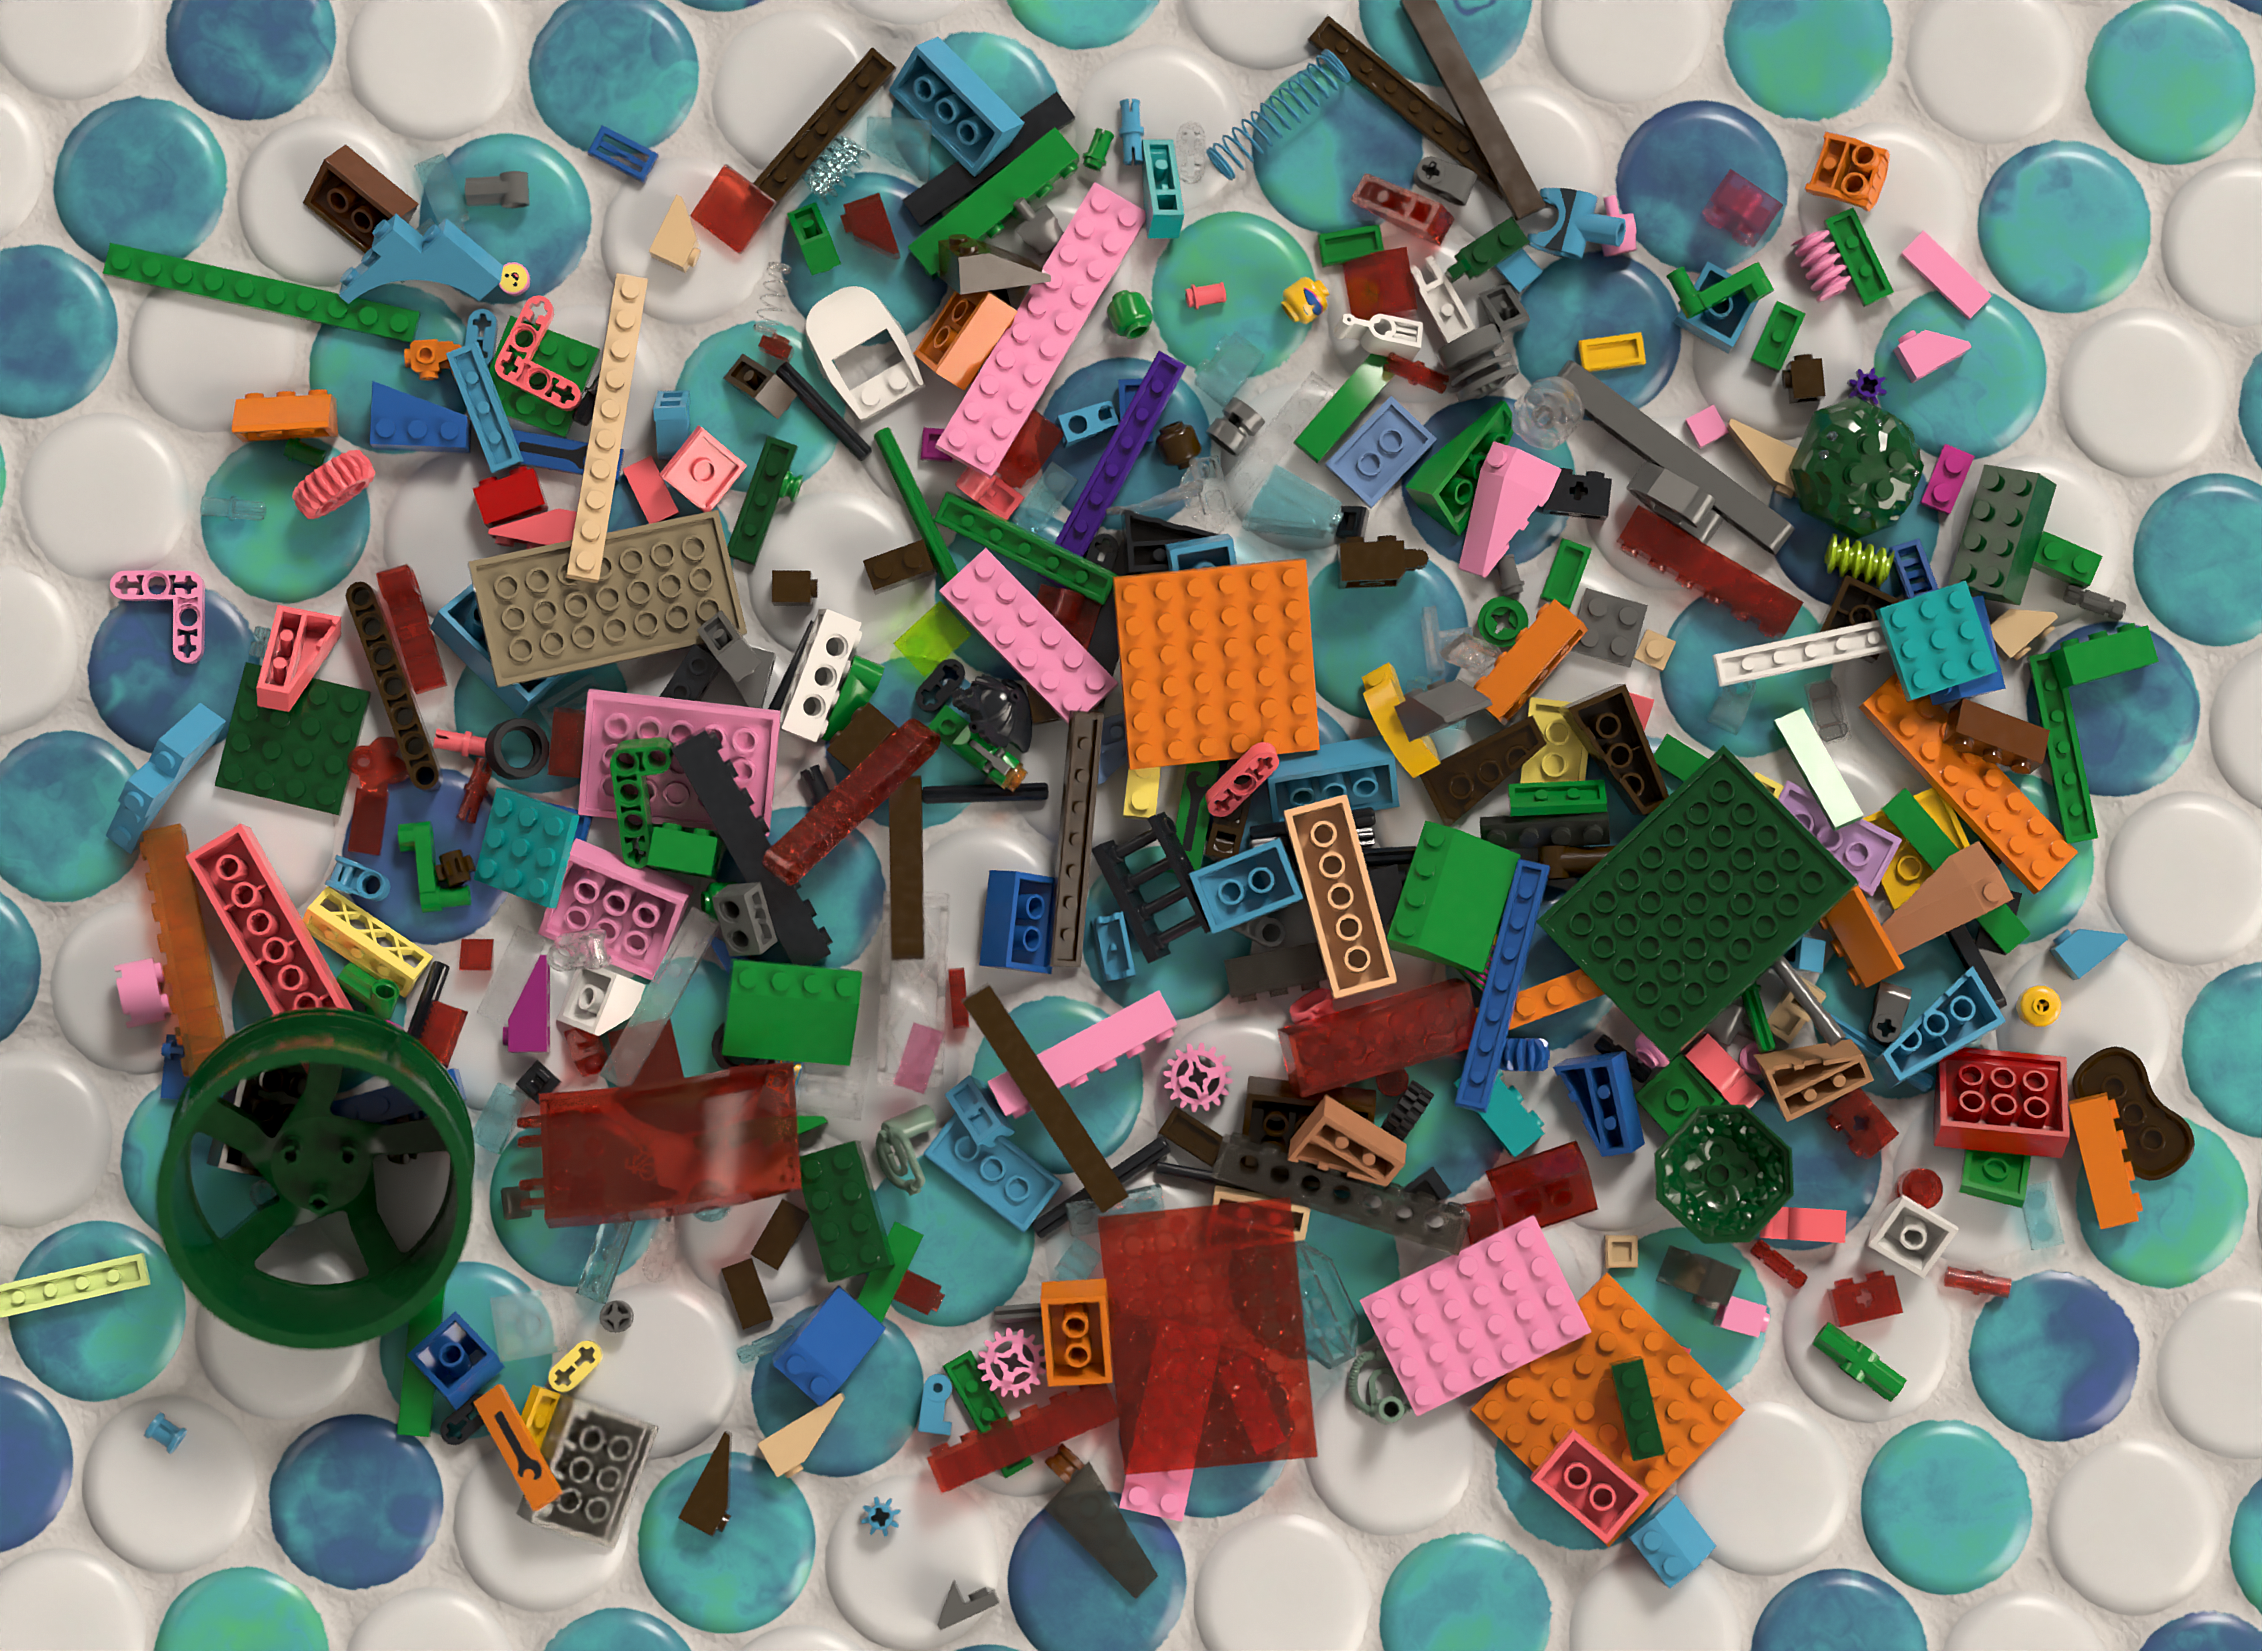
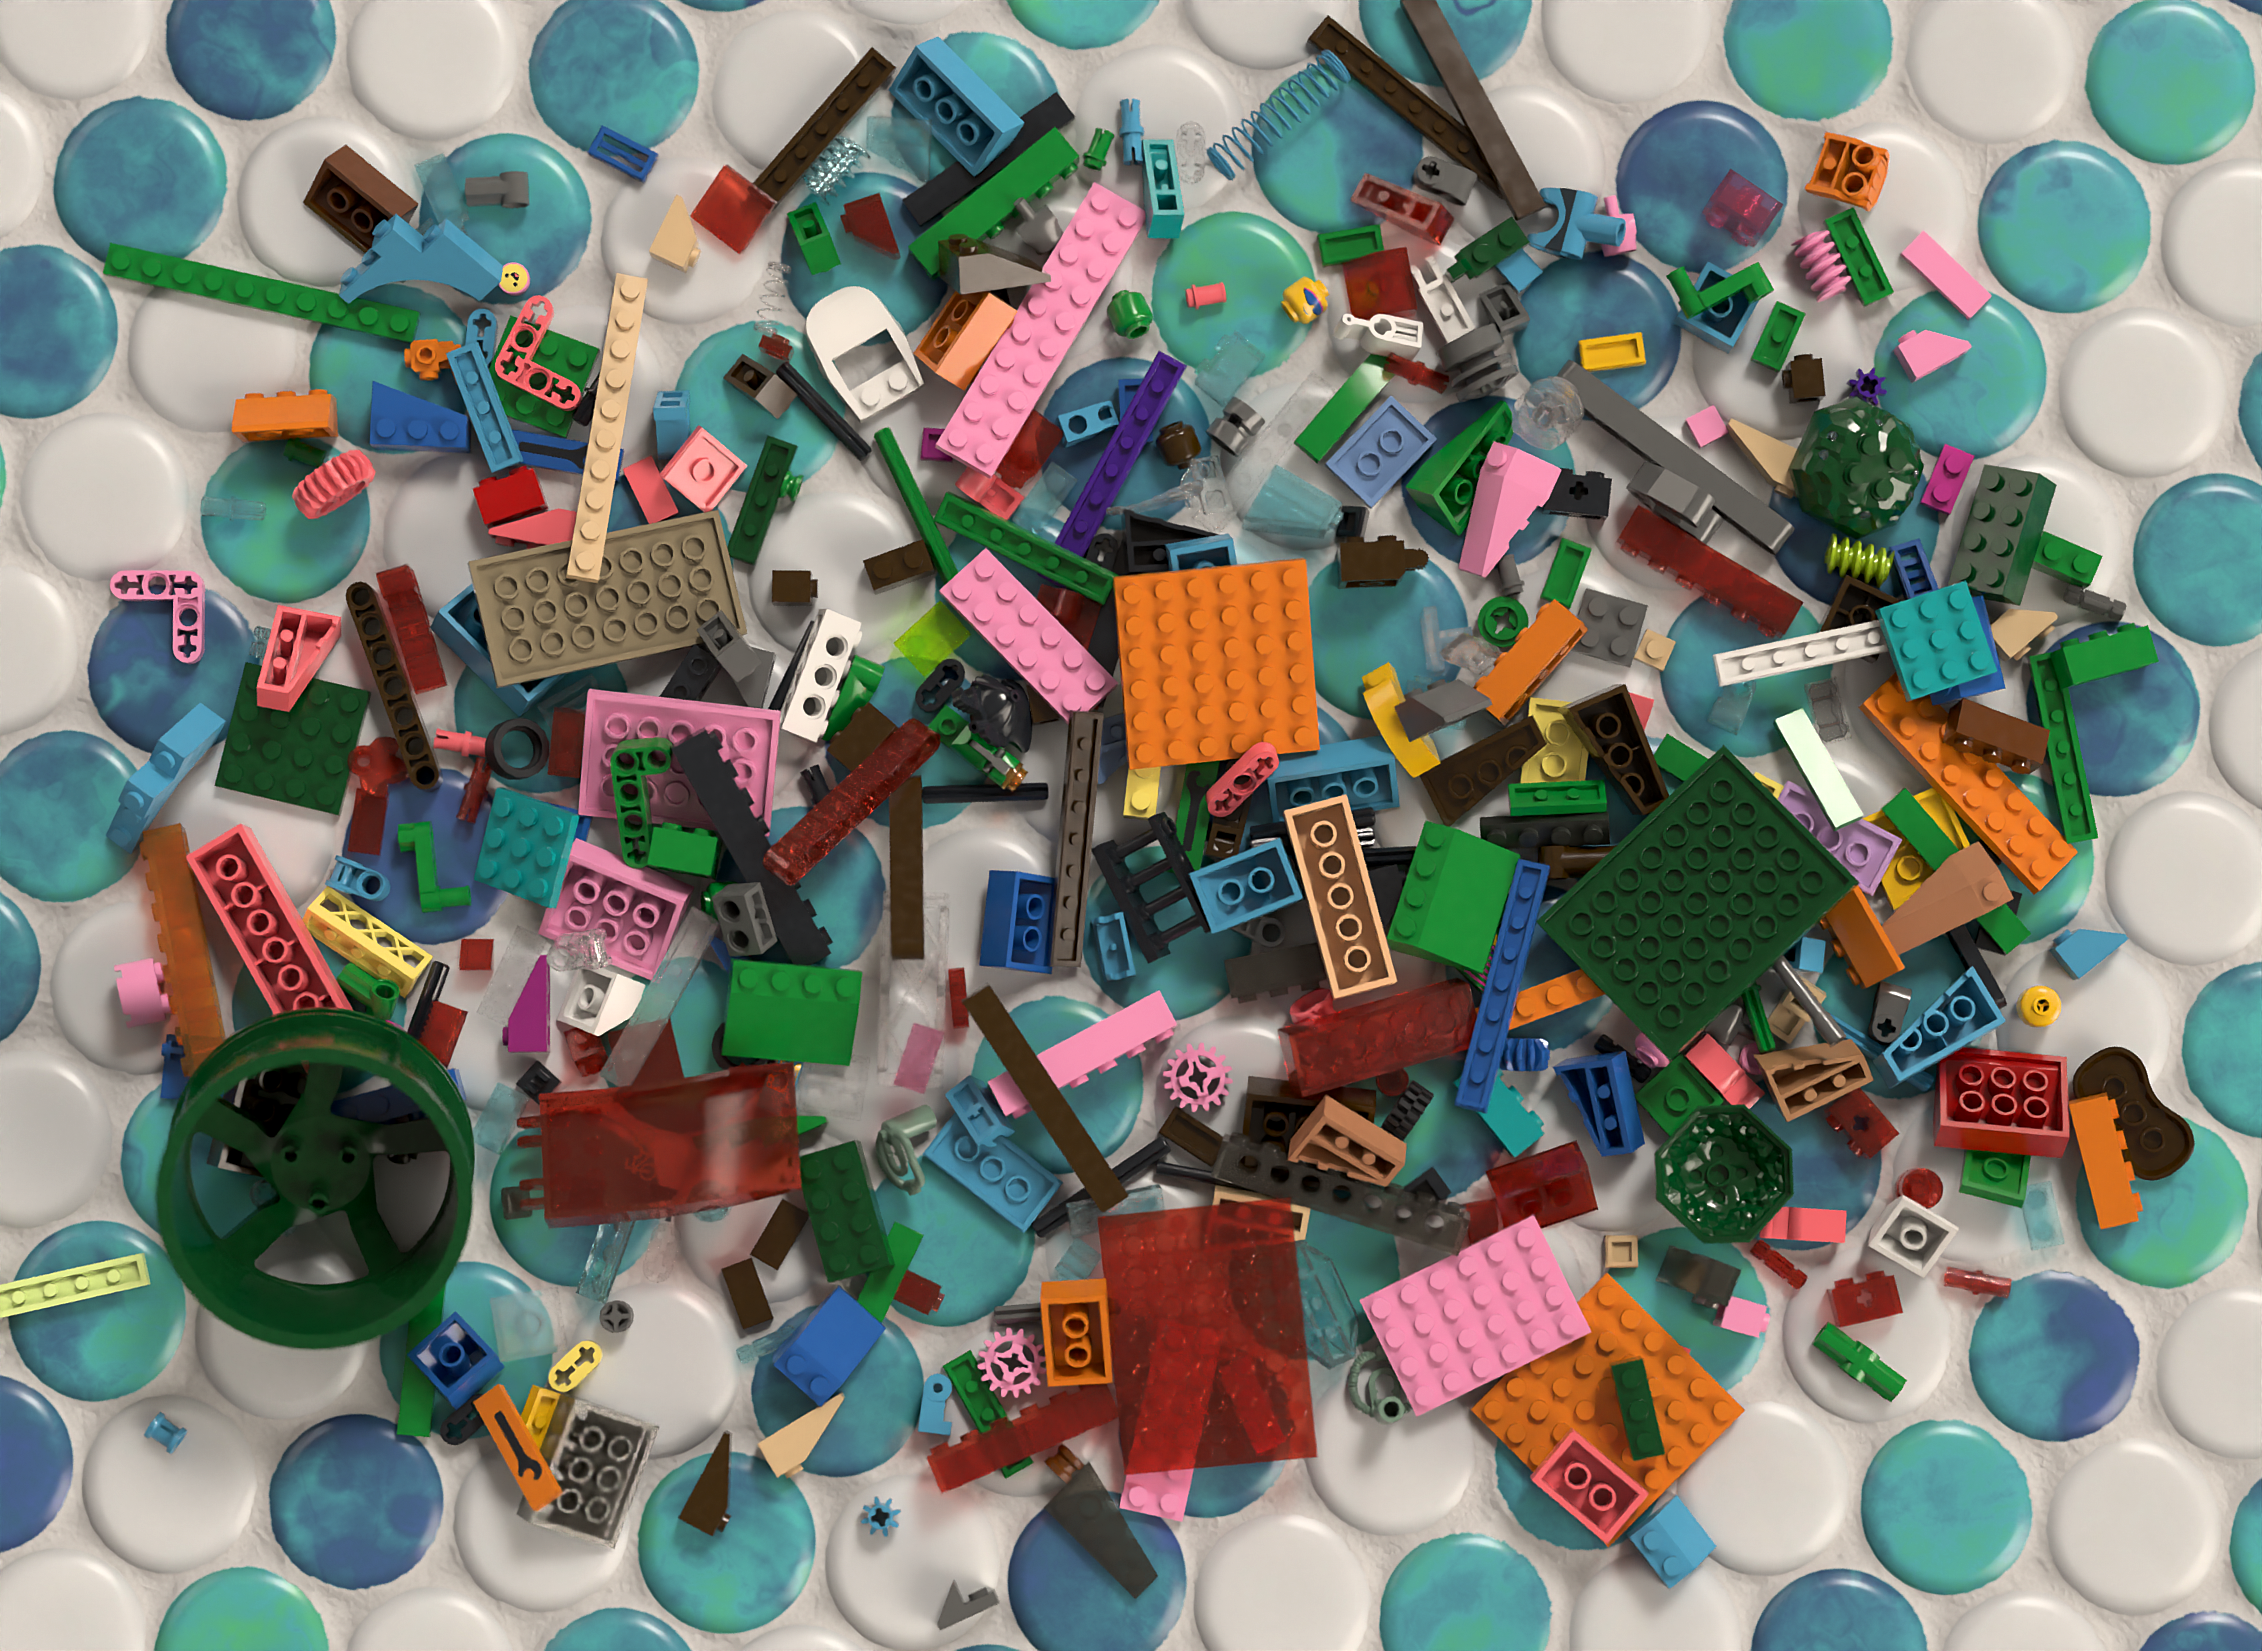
(454, 868): dark brown gear -> none

